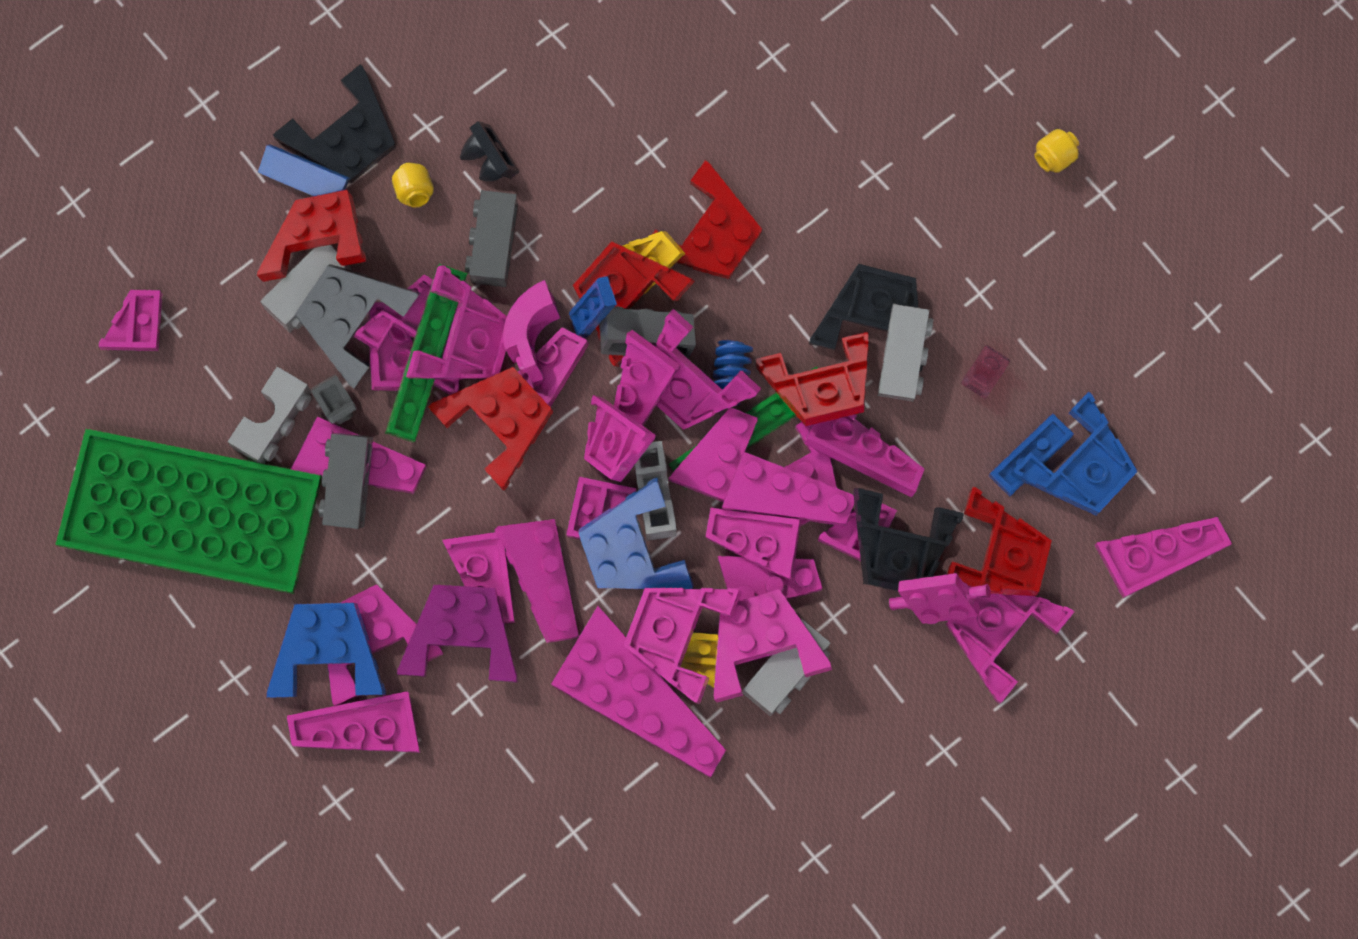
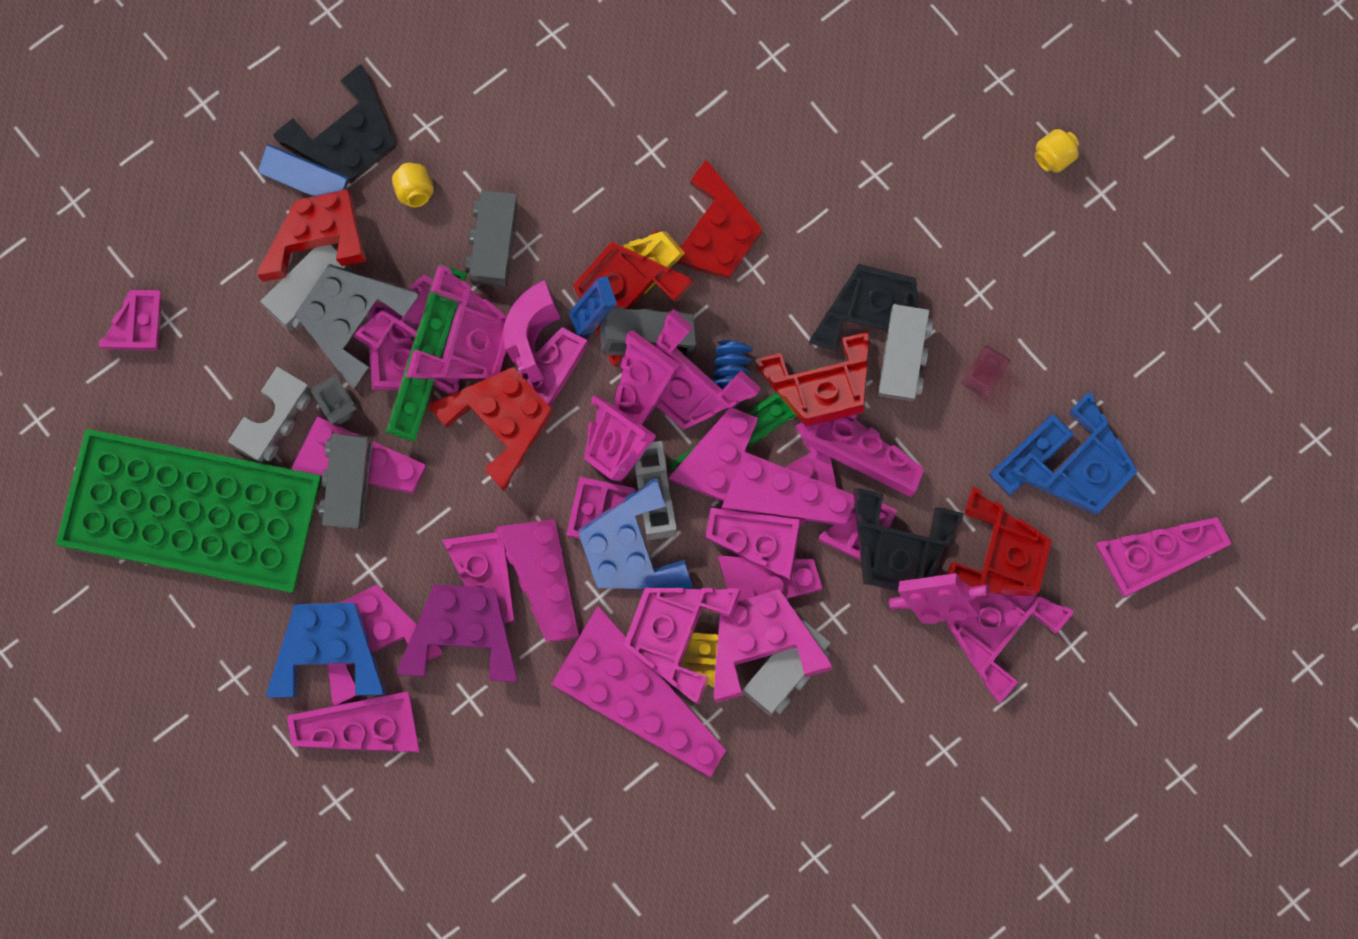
(486, 142): black tile -> none

